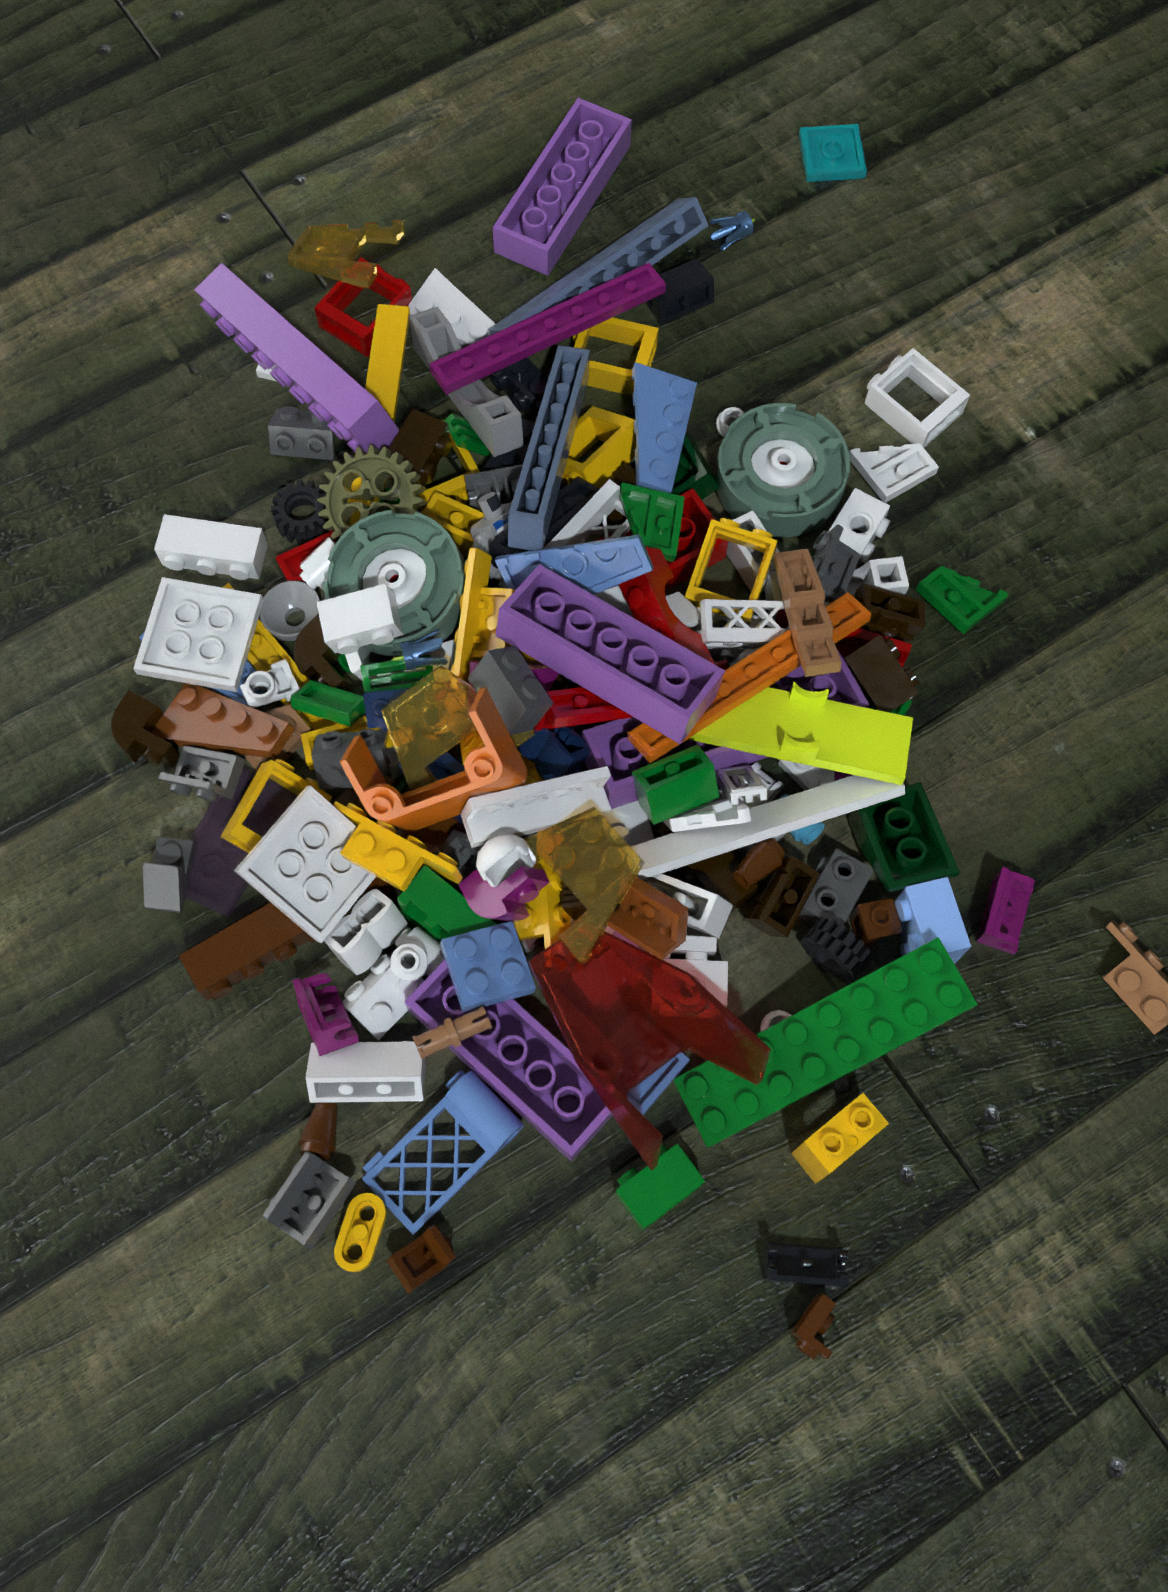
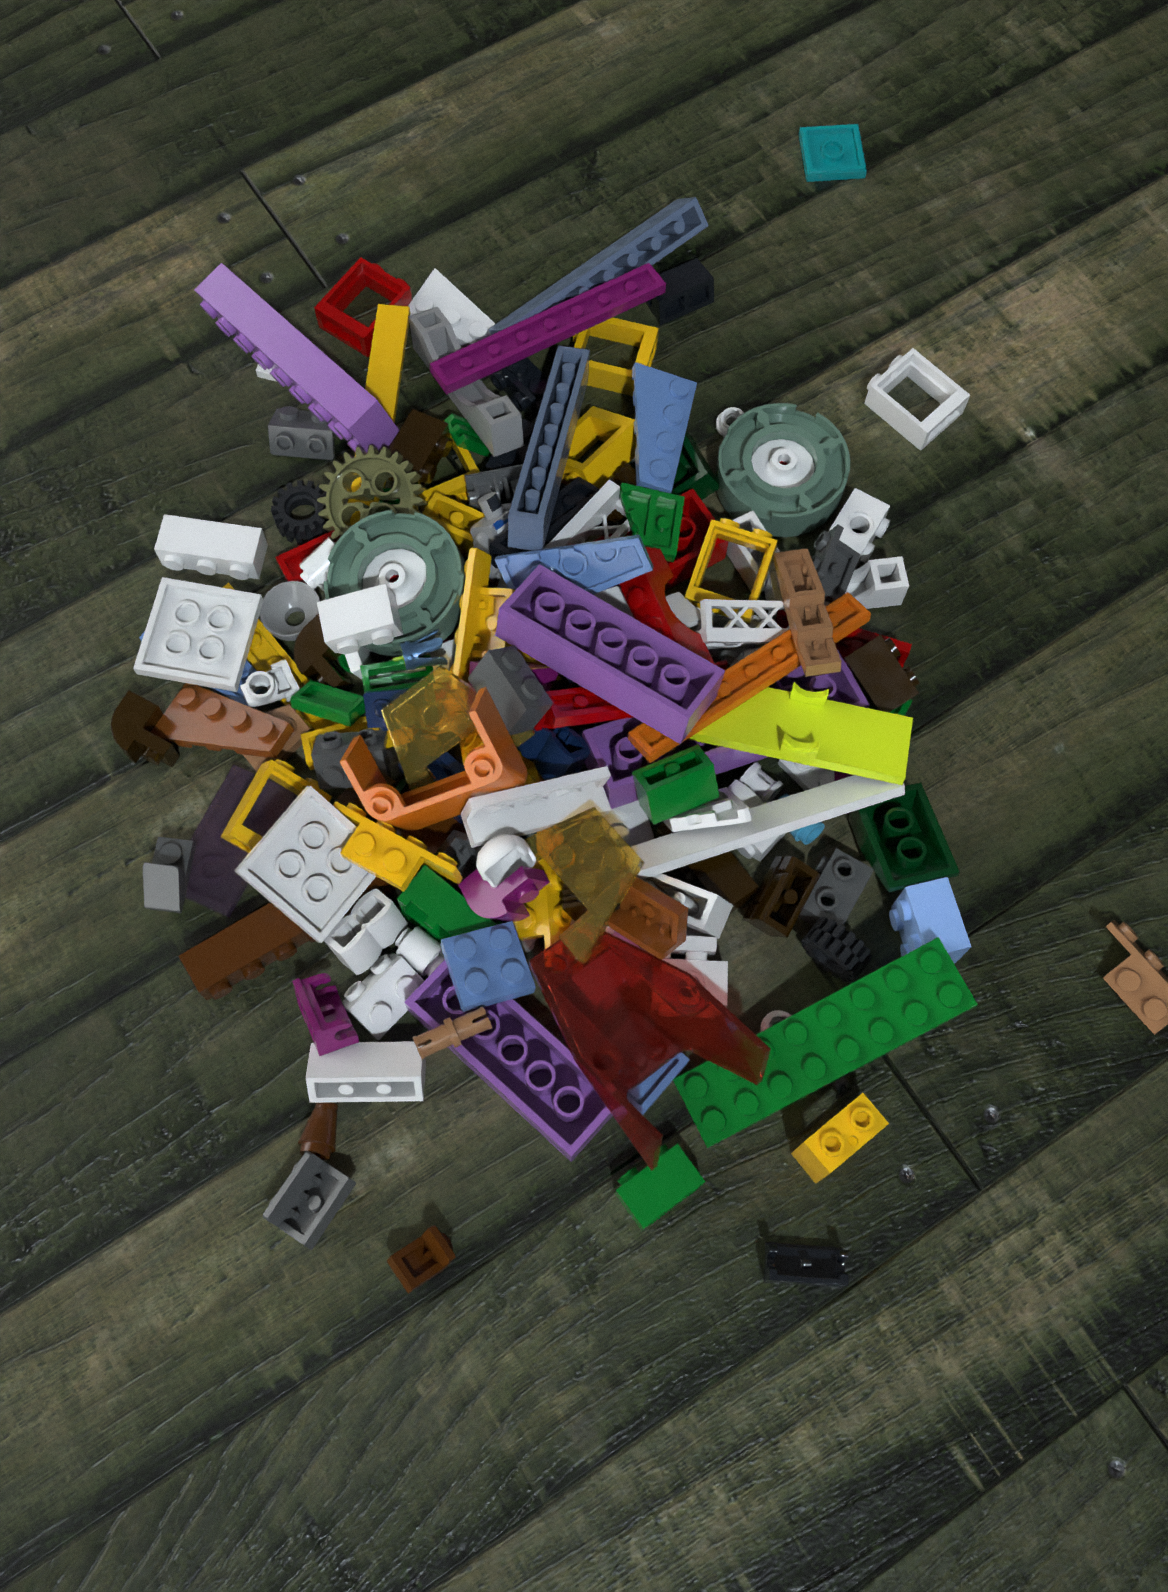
(206, 773): dark grey bracket -> none
(333, 248): clear yellow wing -> none
(360, 1232): yellow plate -> none
(417, 970): white plate -> none
(475, 1110): medium blue piece -> none
(562, 186): medium lavender brick -> none
(736, 227): flat silver piece -> none
(736, 787): white tile -> none
(759, 862): reddish brown cone -> none
(814, 1320): reddish brown bracket -> none
(875, 921): reddish brown bracket -> none
(891, 612): dark brown brick -> none
(893, 468): white wing -> none
(959, 597): green wing -> none
(1005, 910): magenta hinge -> none

